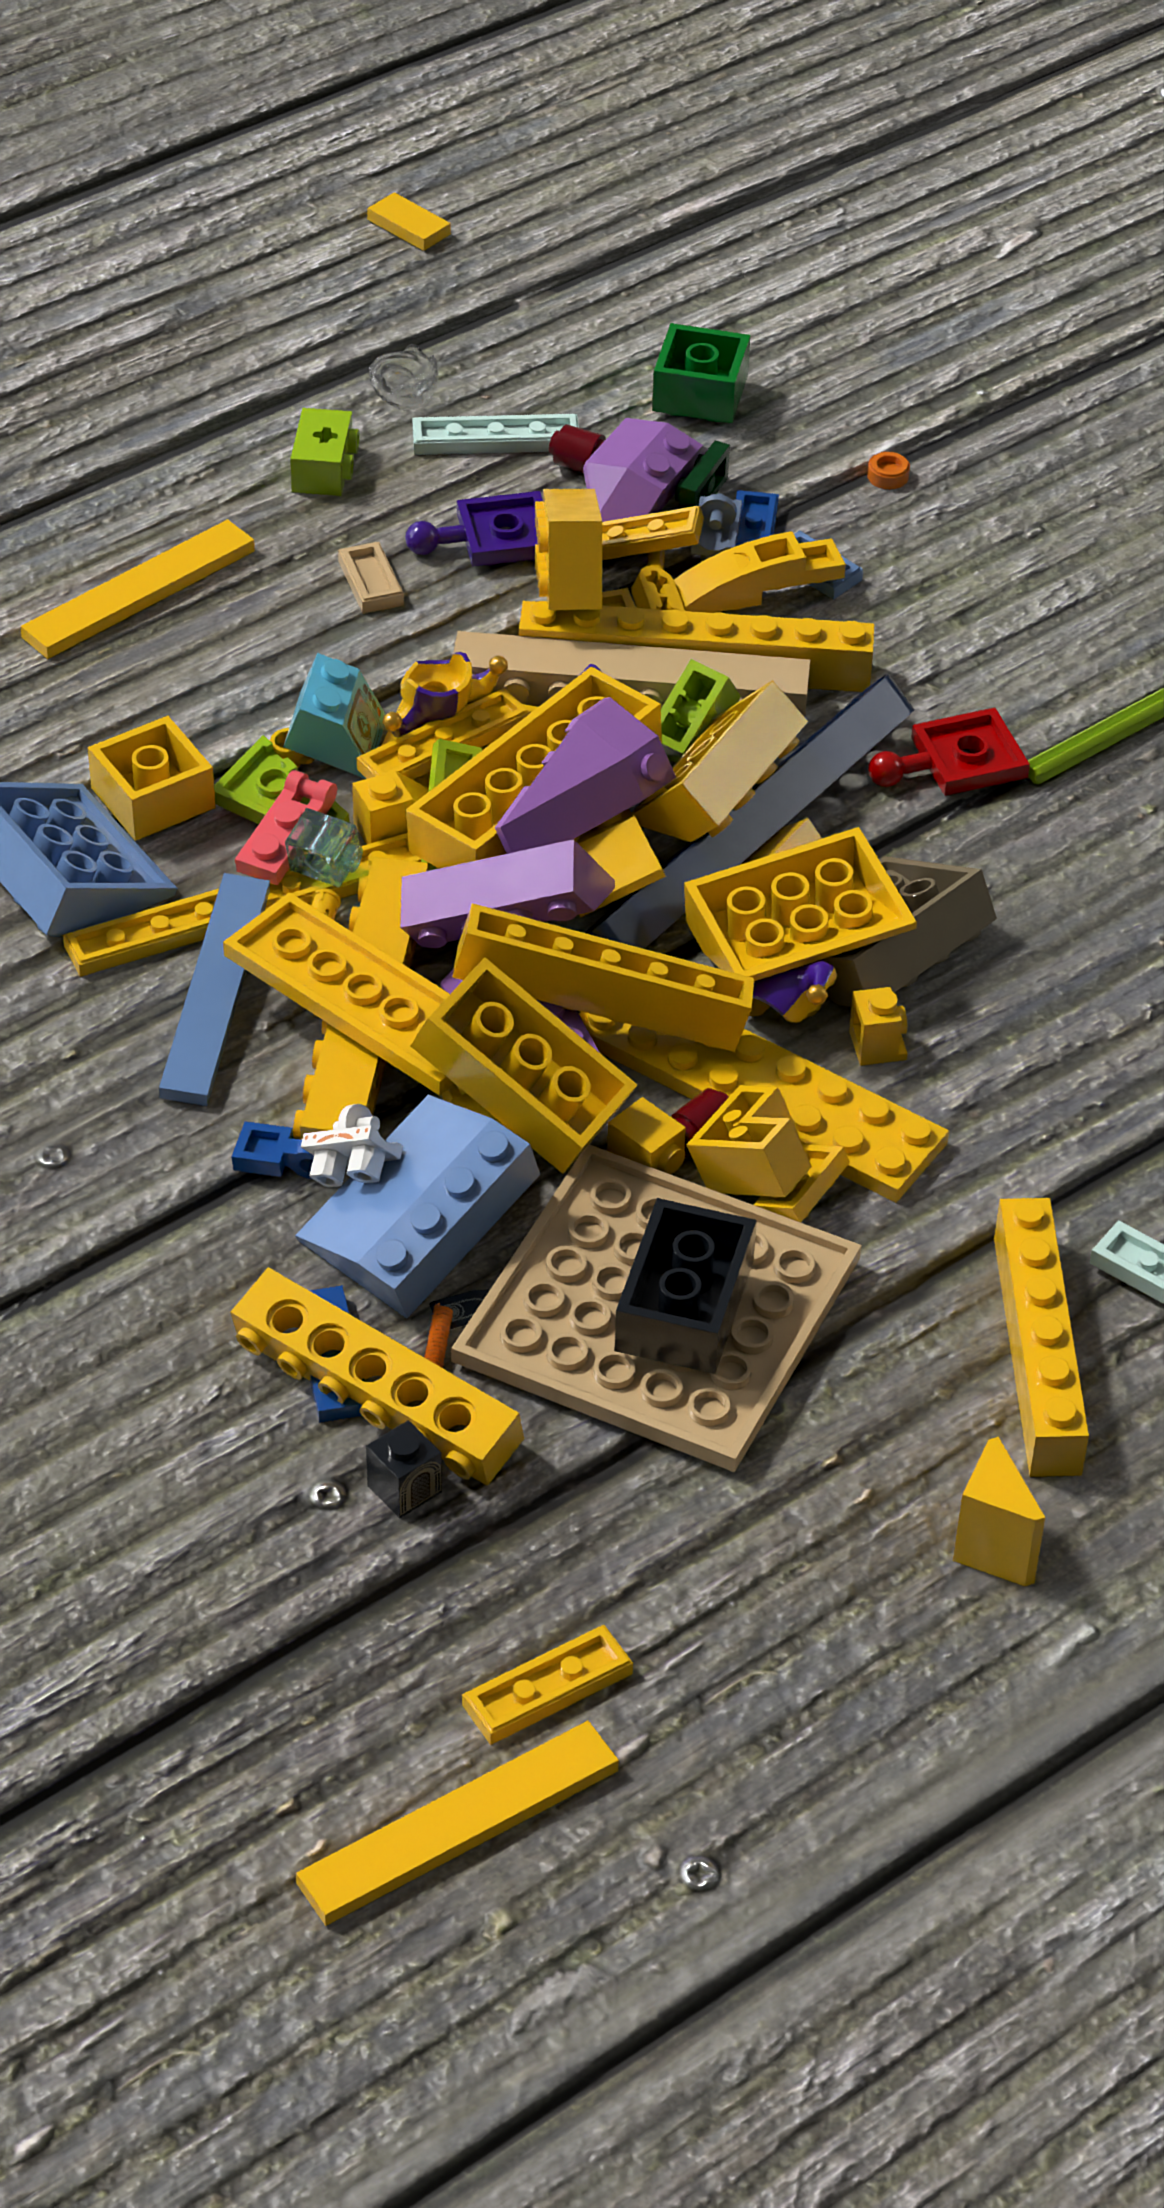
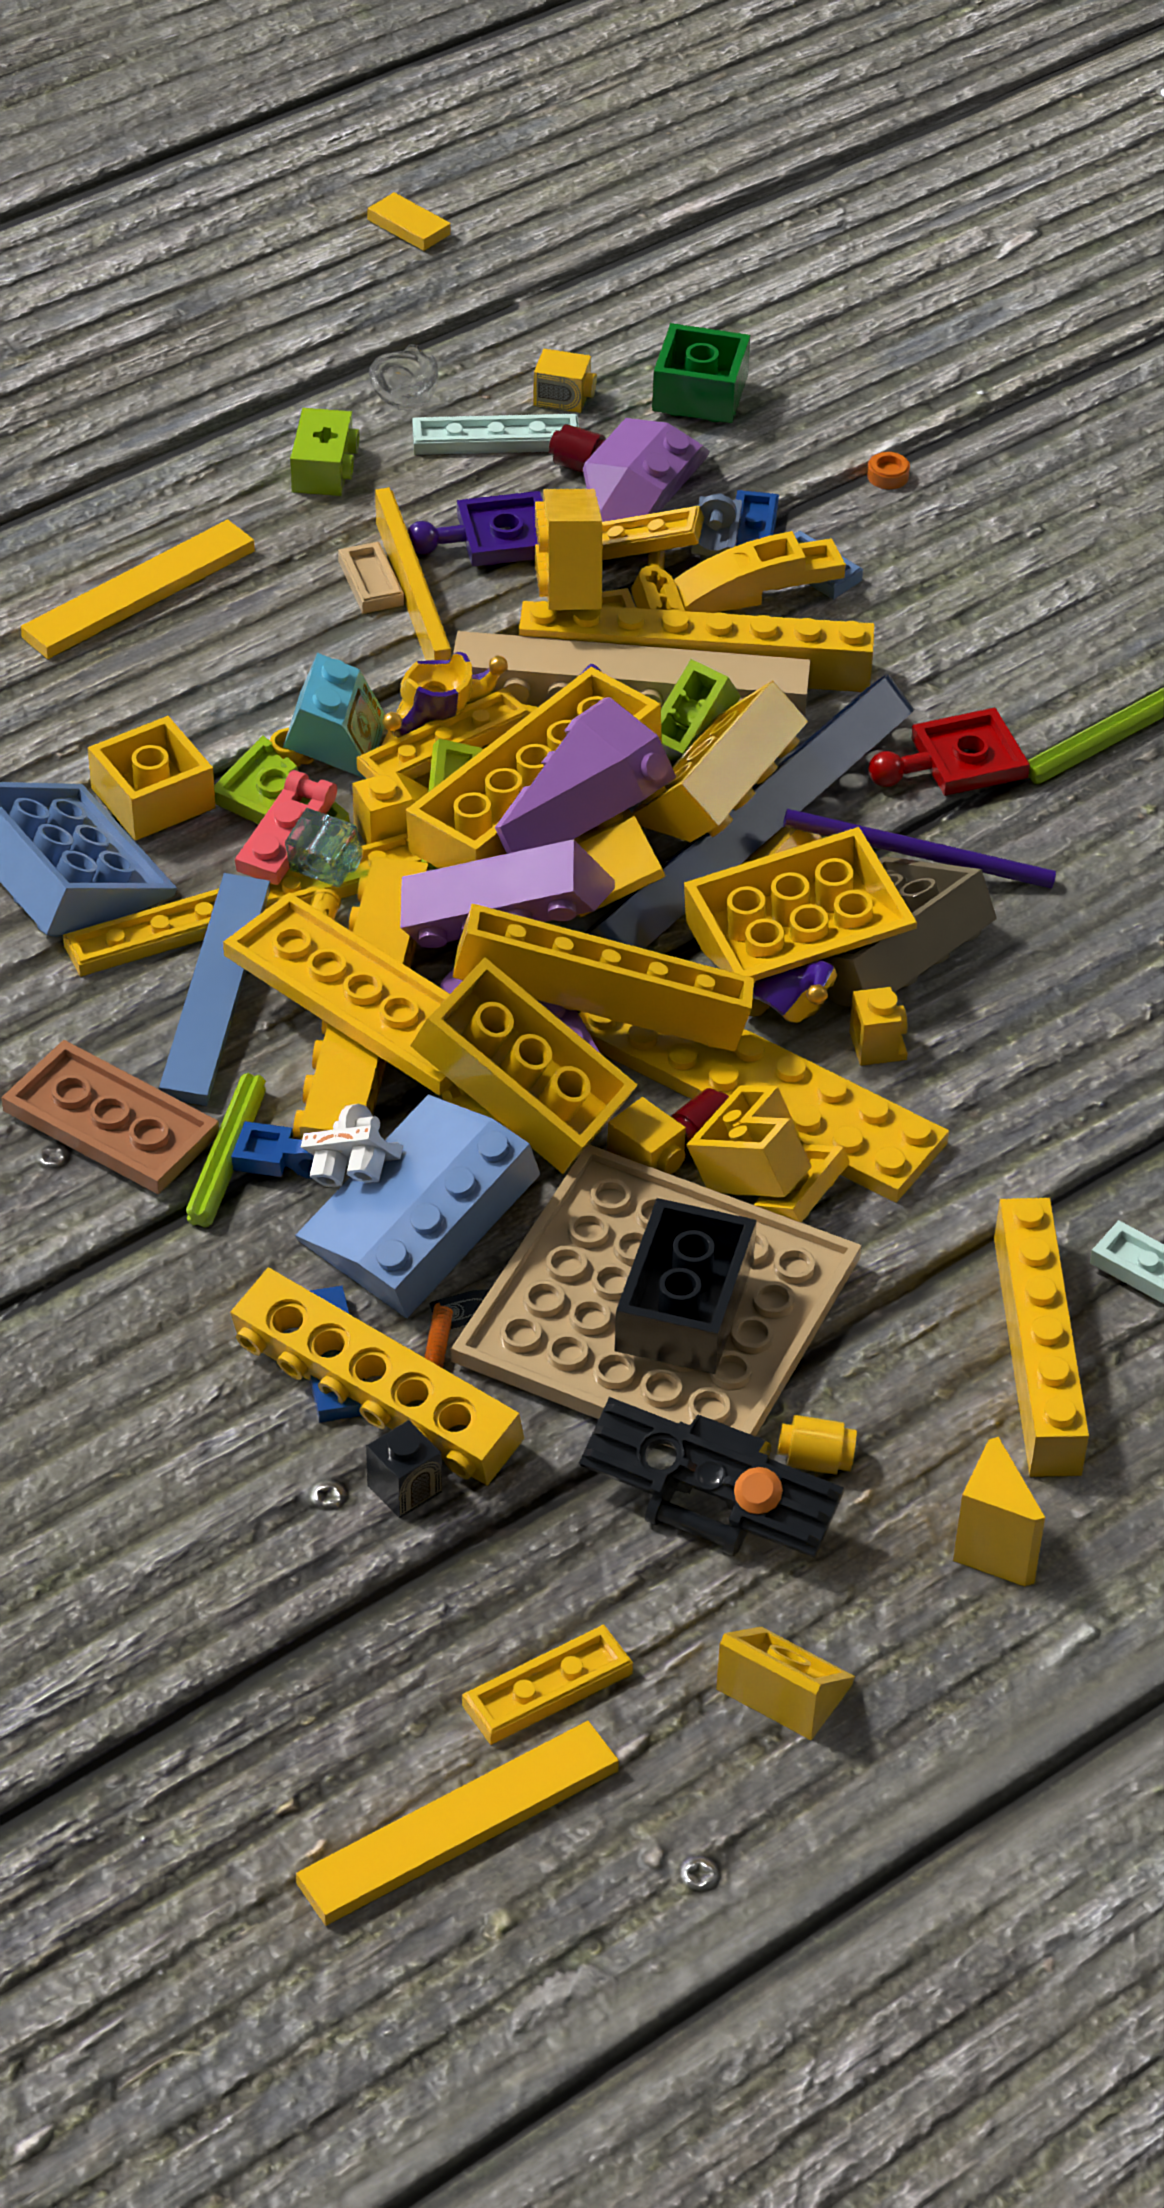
(110, 1116): none -> nougat plate
(218, 1166): none -> lime axle
(410, 577): none -> yellow tile
(563, 380): none -> yellow brick
(707, 476): dark green plate -> none
(722, 1462): none -> black piece
(780, 1679): none -> yellow slope
(817, 1445): none -> yellow brick
(924, 849): none -> dark purple piece

